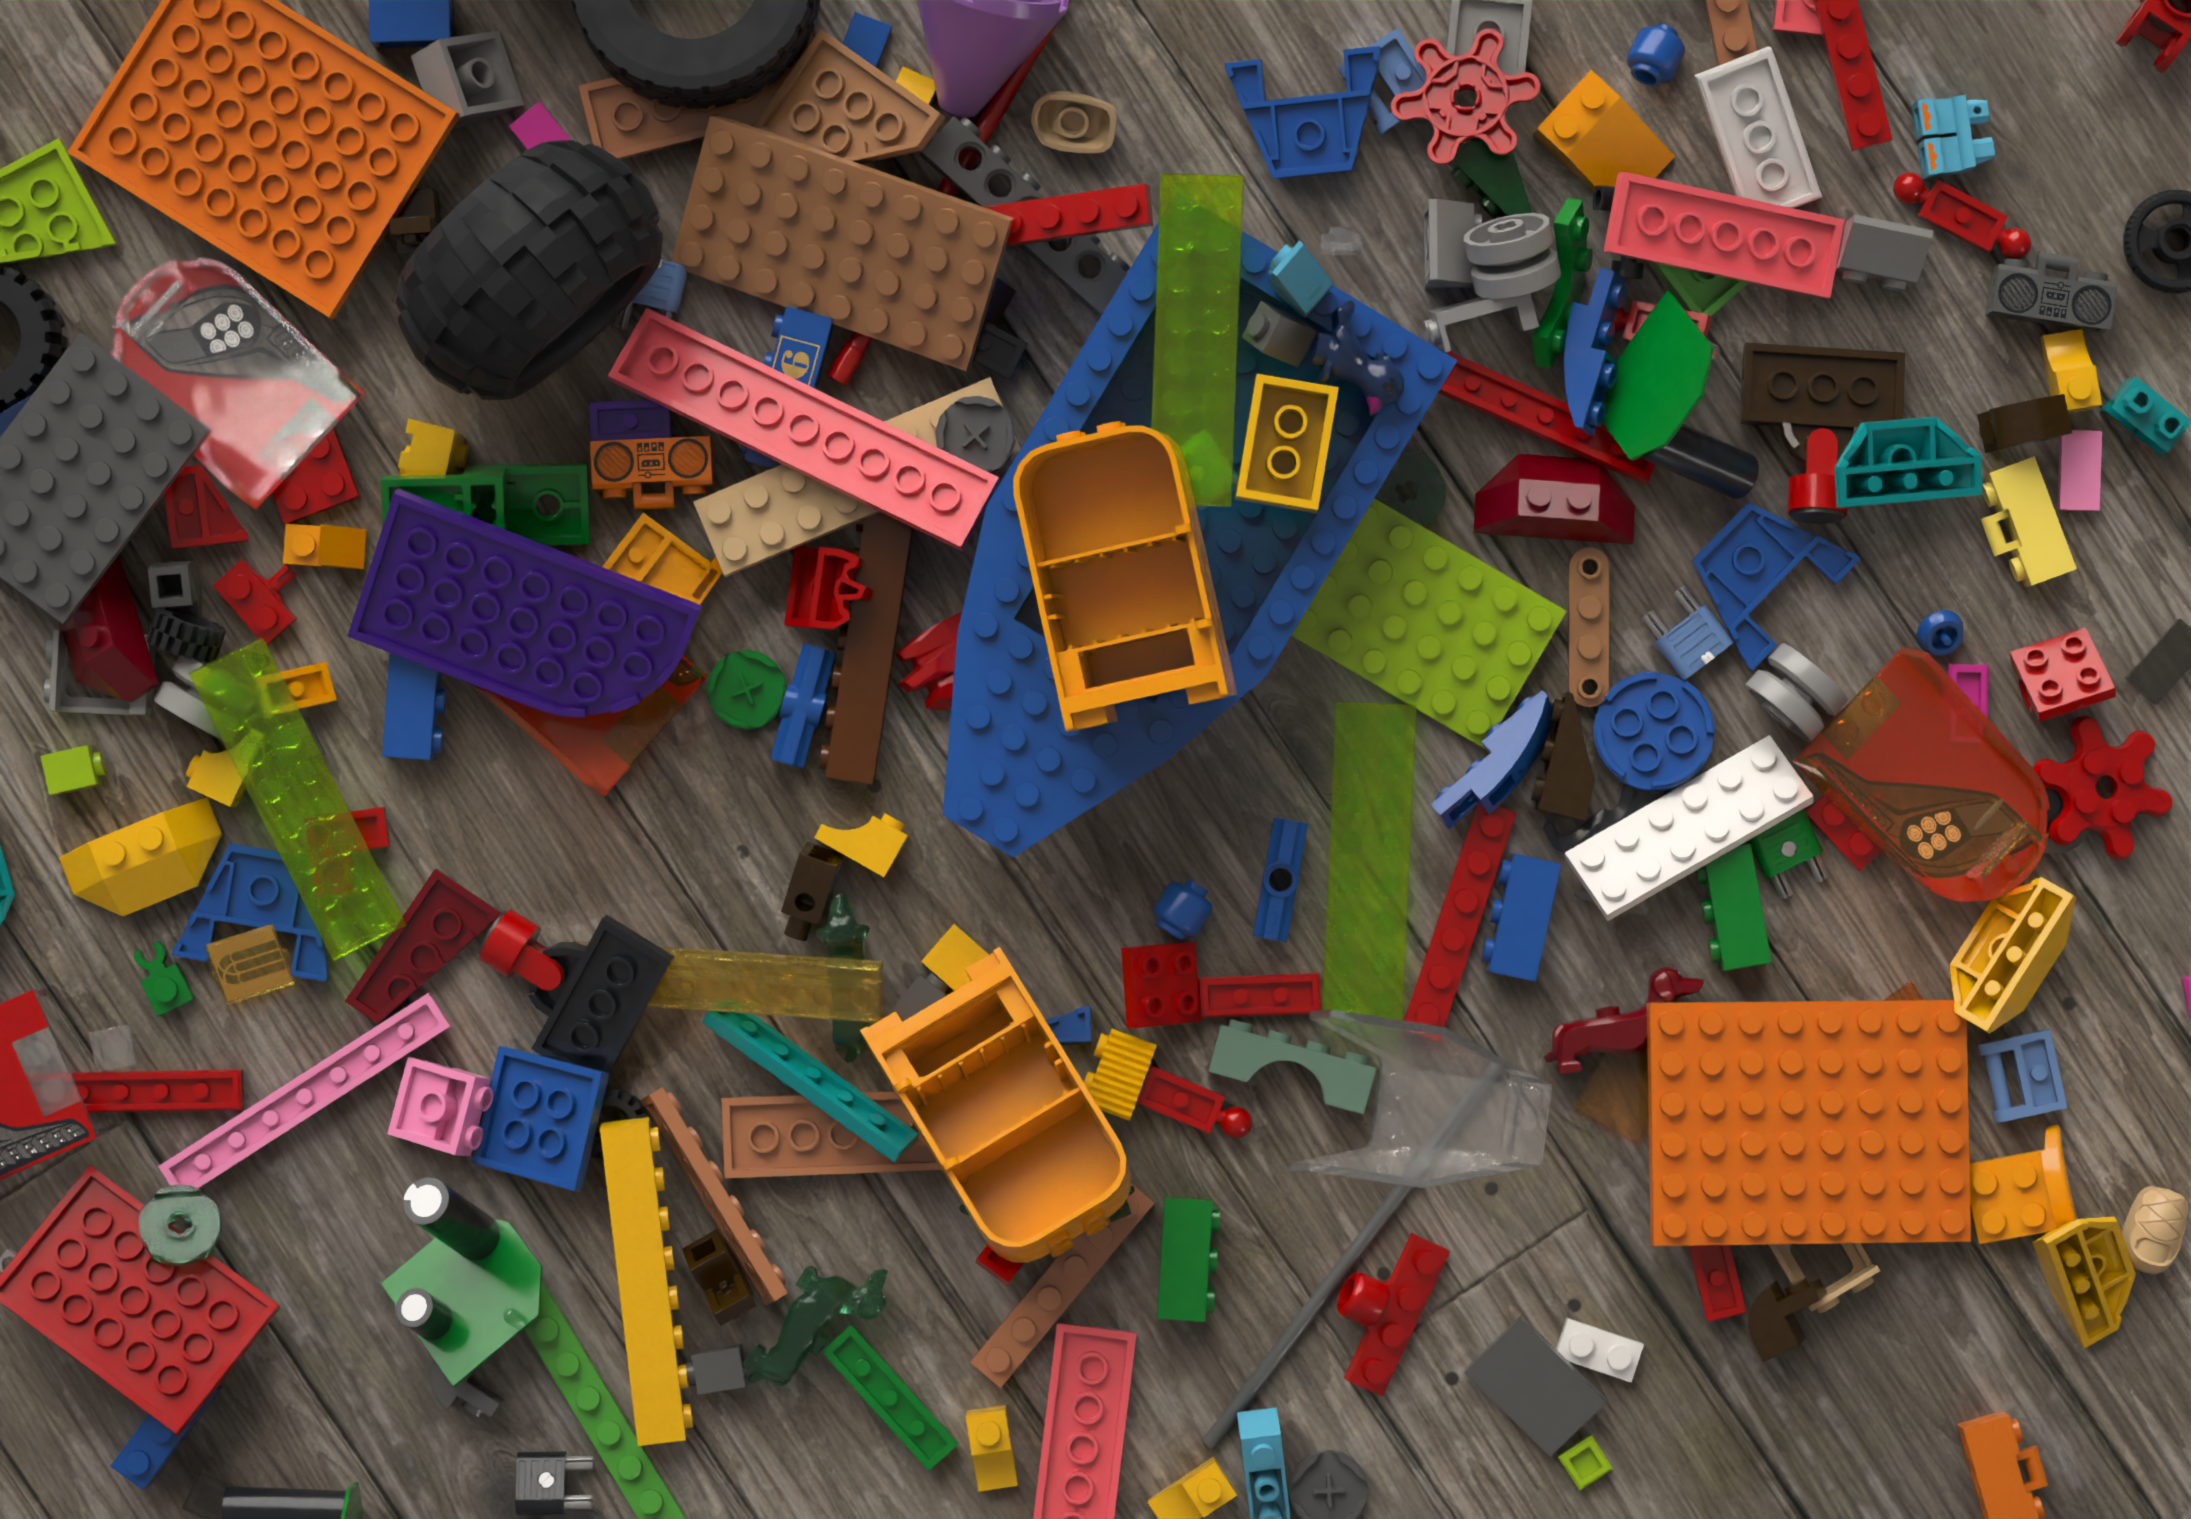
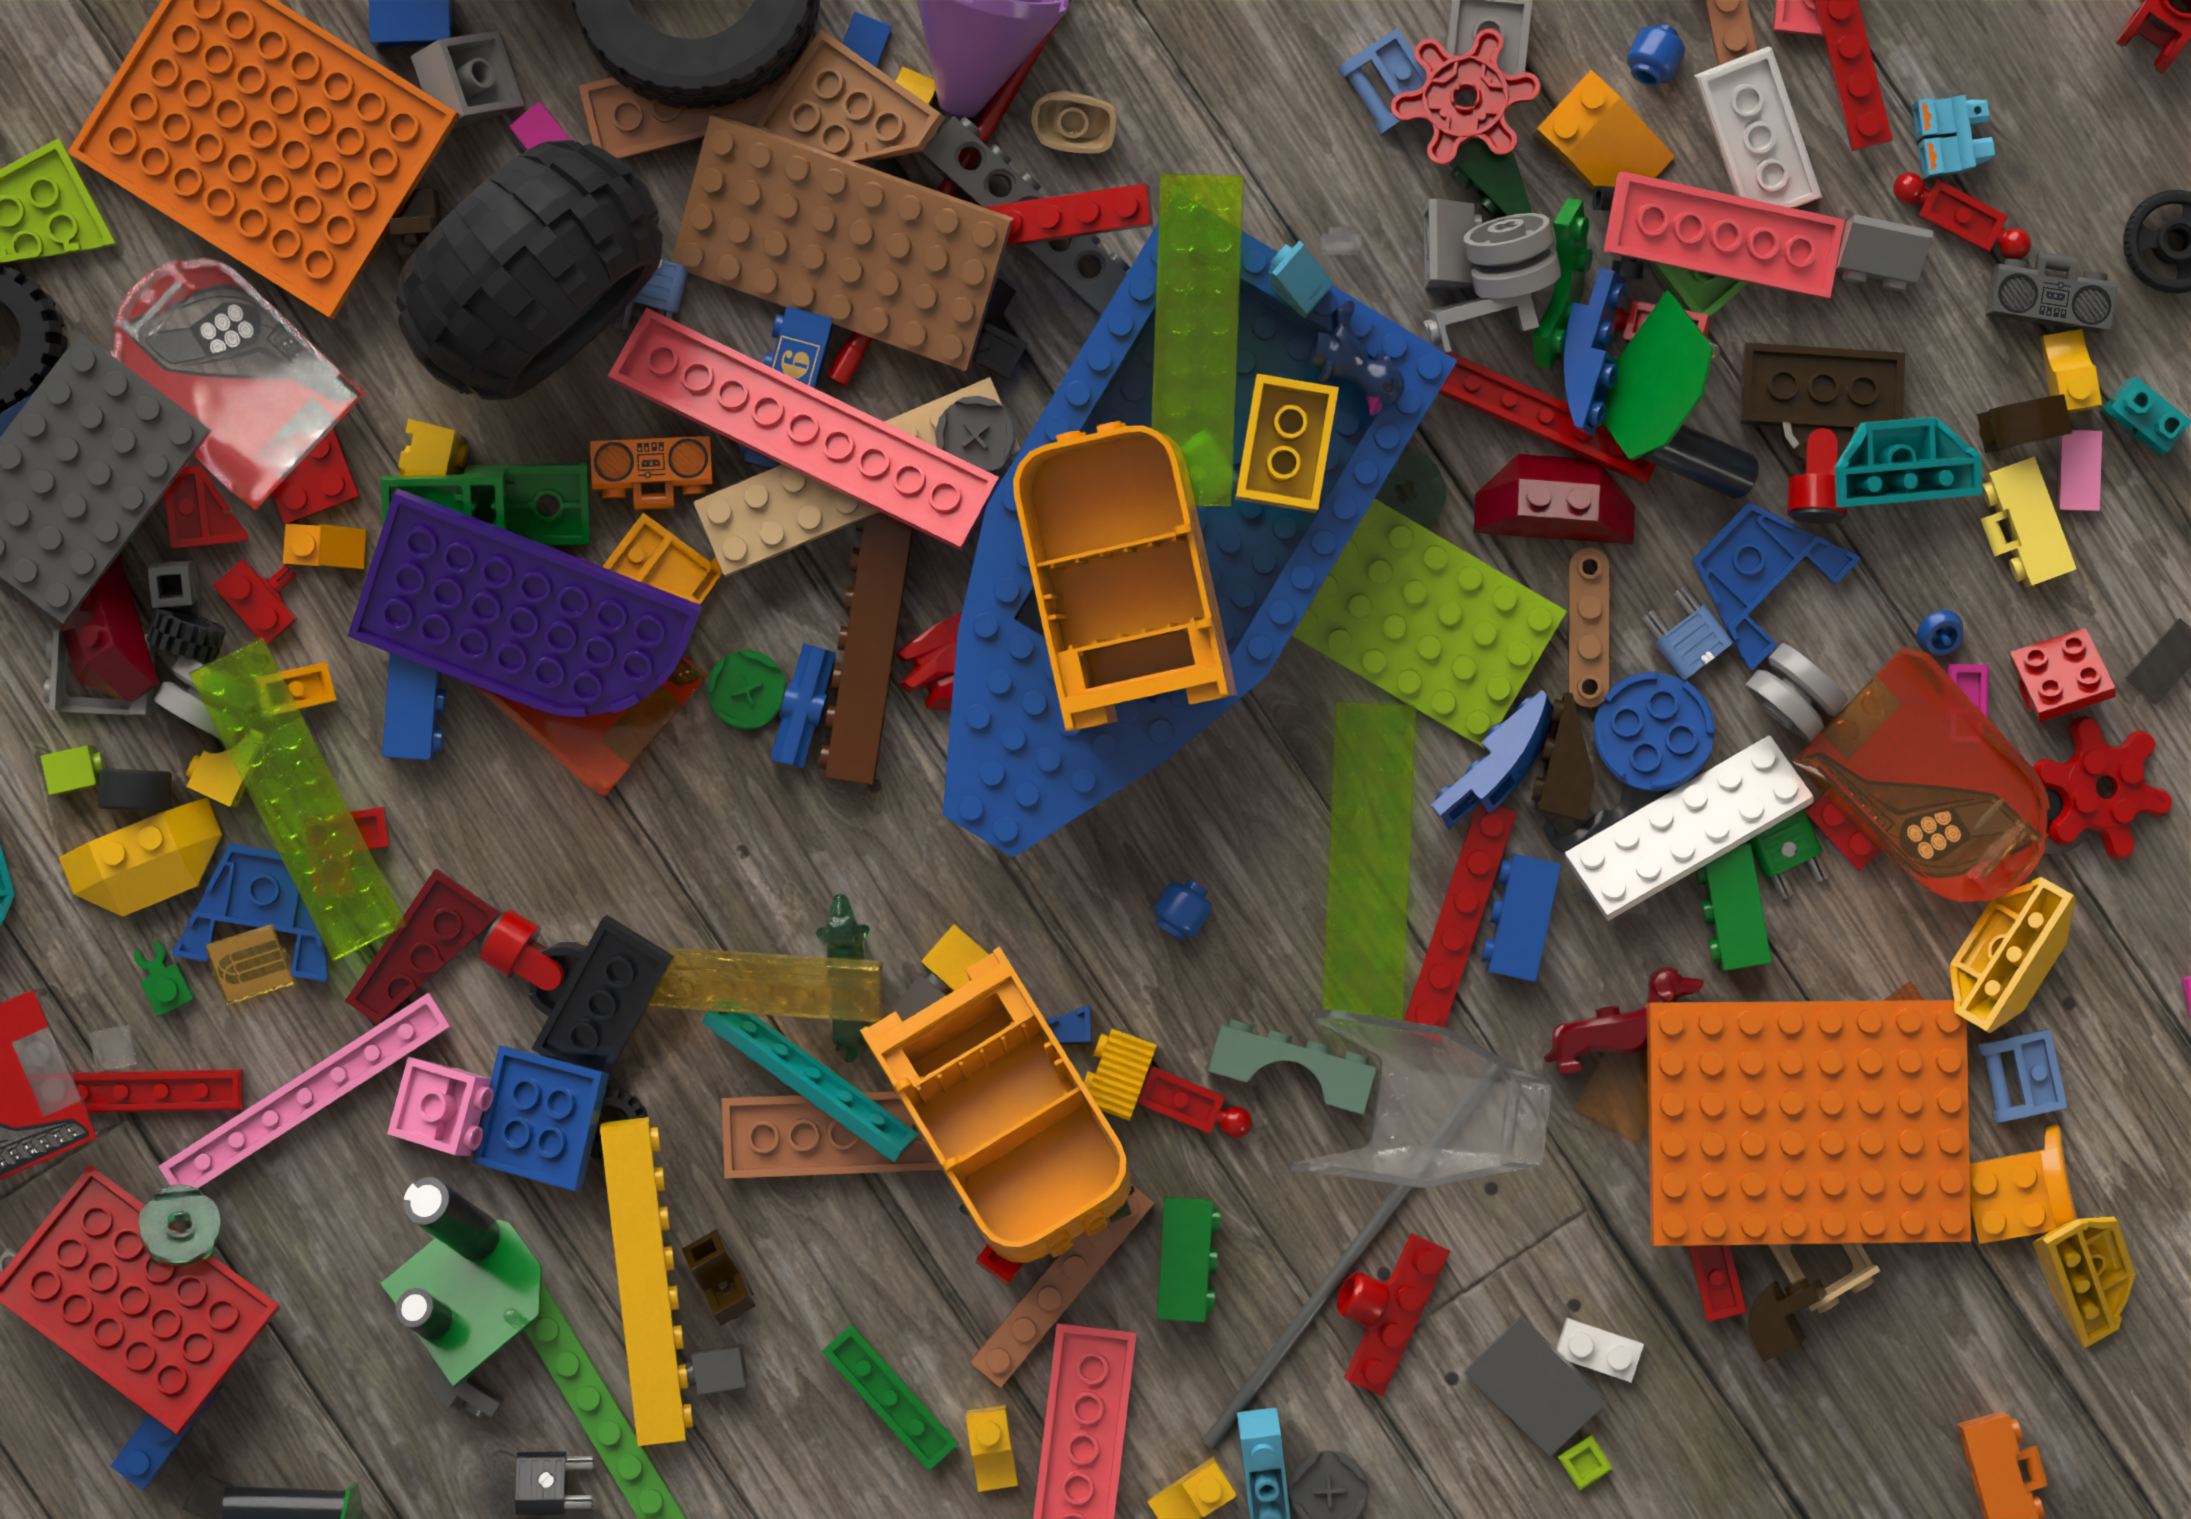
(134, 789): none -> black tyre
(629, 420): dark purple plate -> none
(723, 1209): nougat plate -> none
(809, 1319): clear green animal -> none
(815, 875): dark brown torso -> none
(822, 588): red plate -> none
(871, 845): yellow arch -> none
(1161, 984): red plate -> none
(1259, 995): red tile -> none
(1279, 334): dark grey brick -> none
(1283, 852): blue piece -> none
(1312, 131): blue wing -> none
(2155, 1229): tan piece -> none

